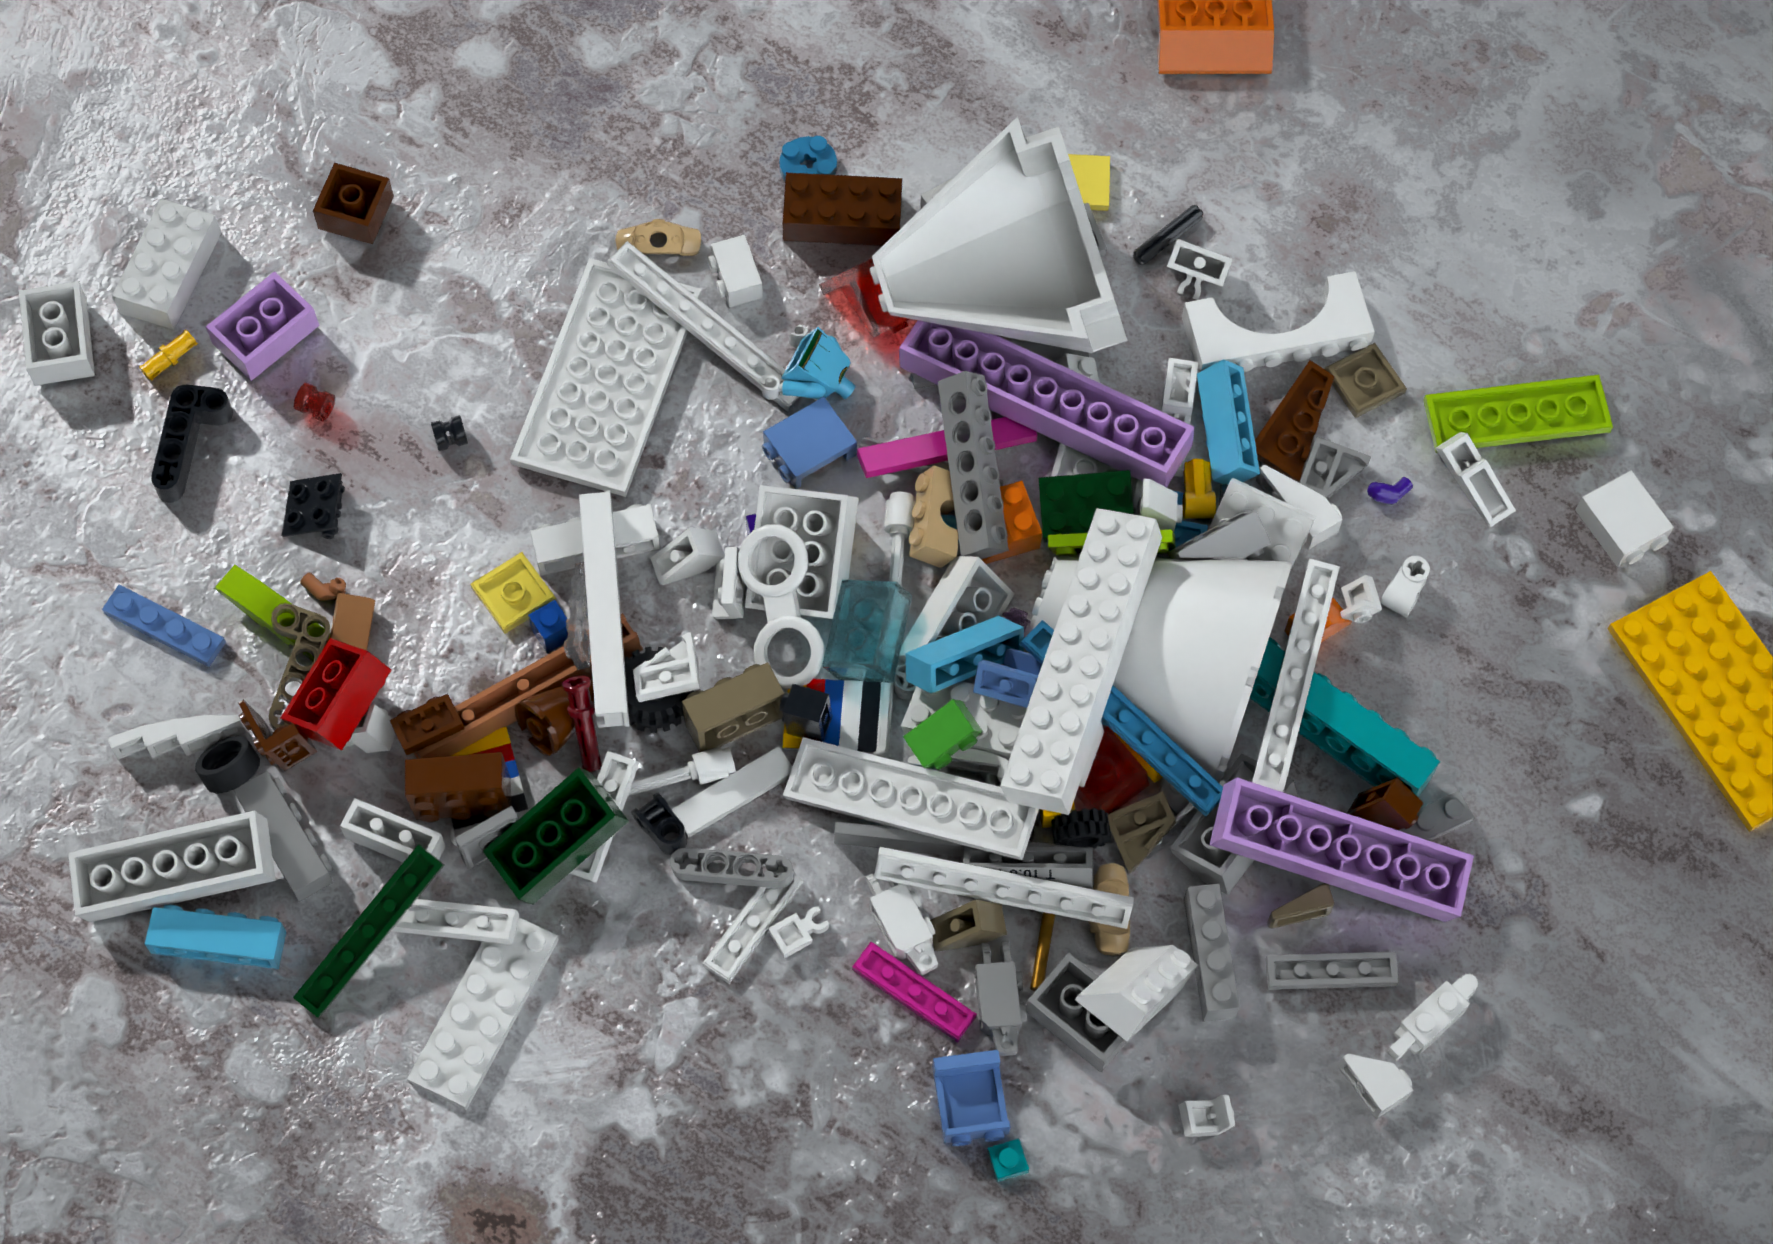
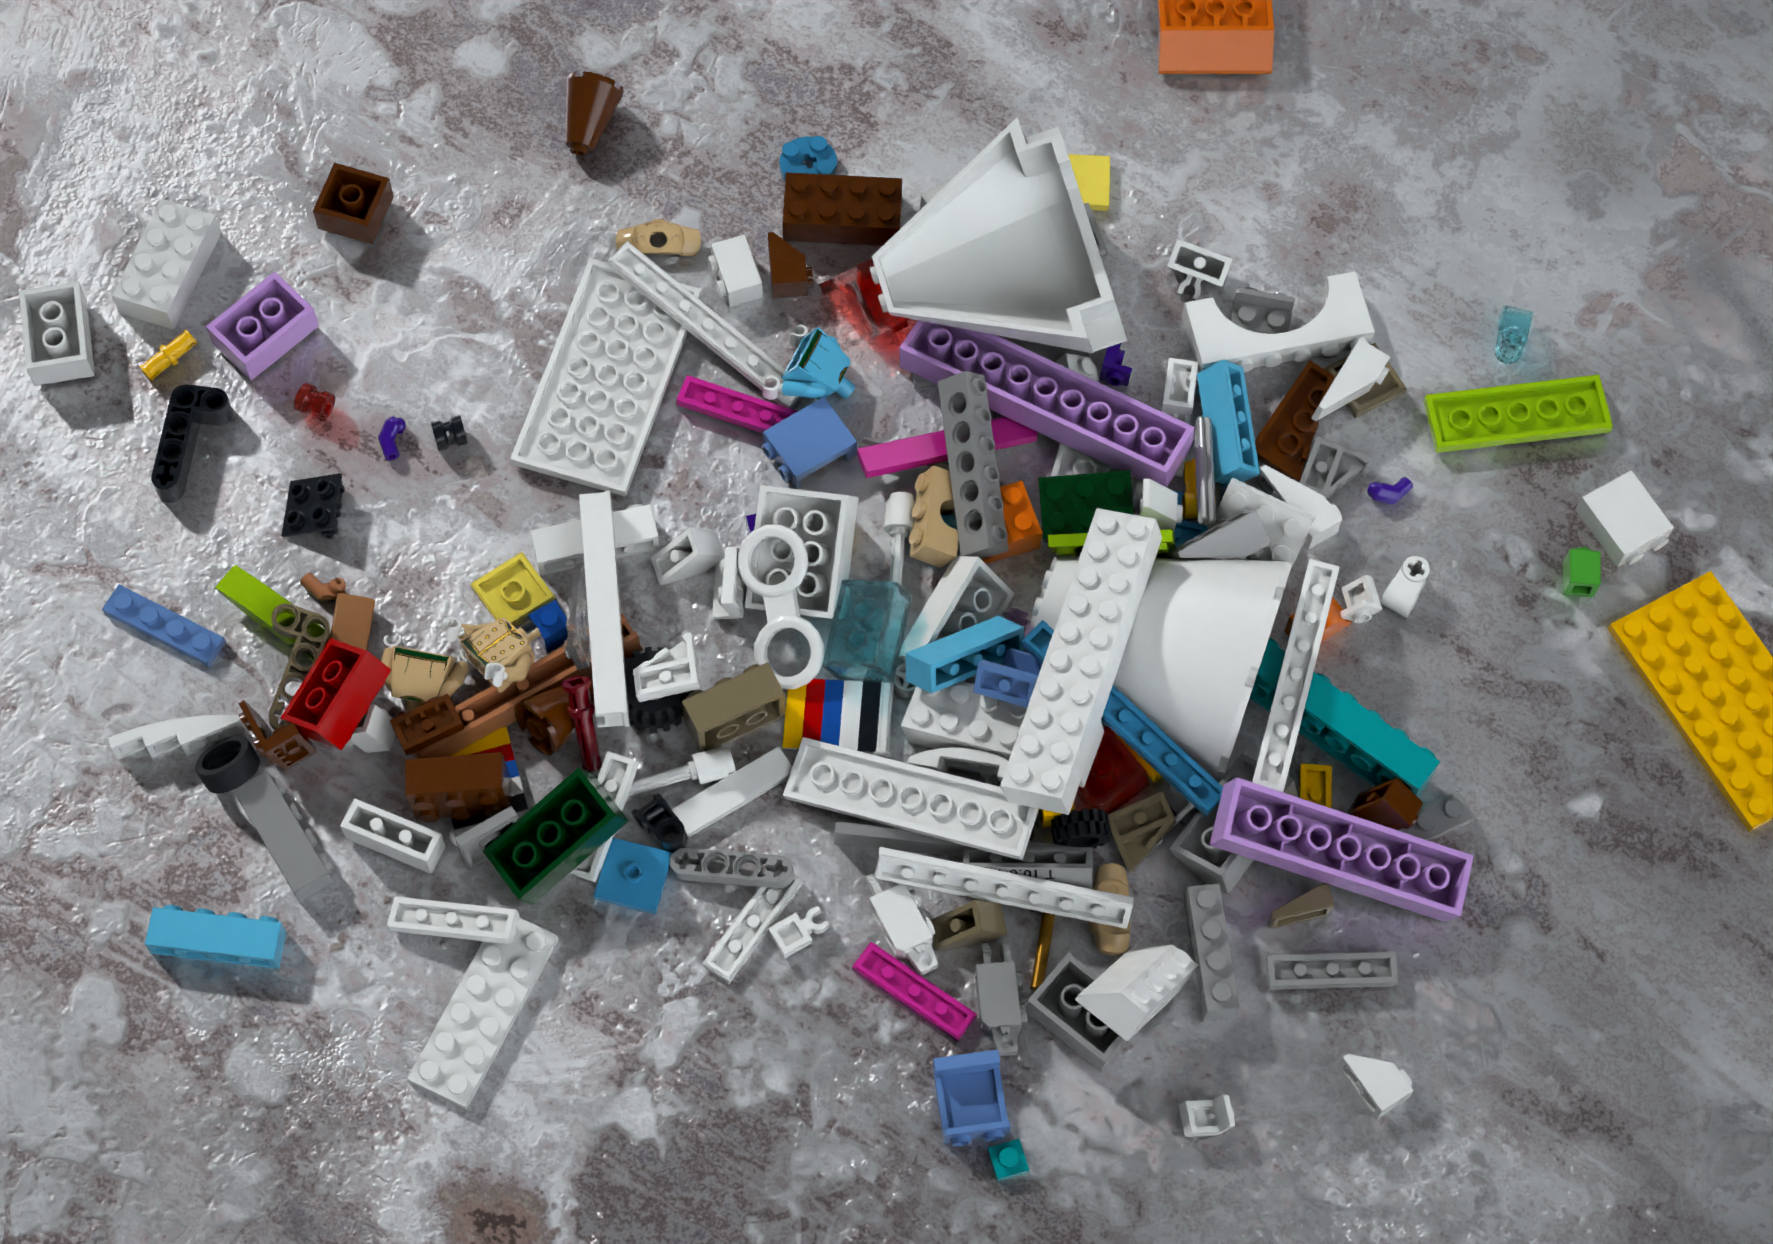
(171, 866): white brick -> none
(368, 931): dark green plate -> none
(386, 437): none -> dark purple arm
(422, 674): none -> tan torso
(495, 648): none -> tan torso
(589, 108): none -> reddish brown cone
(633, 876): none -> dark azure plate
(730, 405): none -> dark pink plate
(787, 269): none -> reddish brown slope
(806, 712): black brick -> none
(943, 735): bright green brick -> none
(1112, 369): none -> dark purple bracket
(1168, 234): black axle -> none
(1204, 471): none -> light grey axle
(1262, 311): none -> light grey bracket
(1316, 784): none -> yellow plate
(1356, 377): none -> white slope
(1433, 1016): white hinge -> none
(1475, 478): white slope -> none
(1512, 333): none -> clear light blue piece
(1581, 572): none -> bright green brick

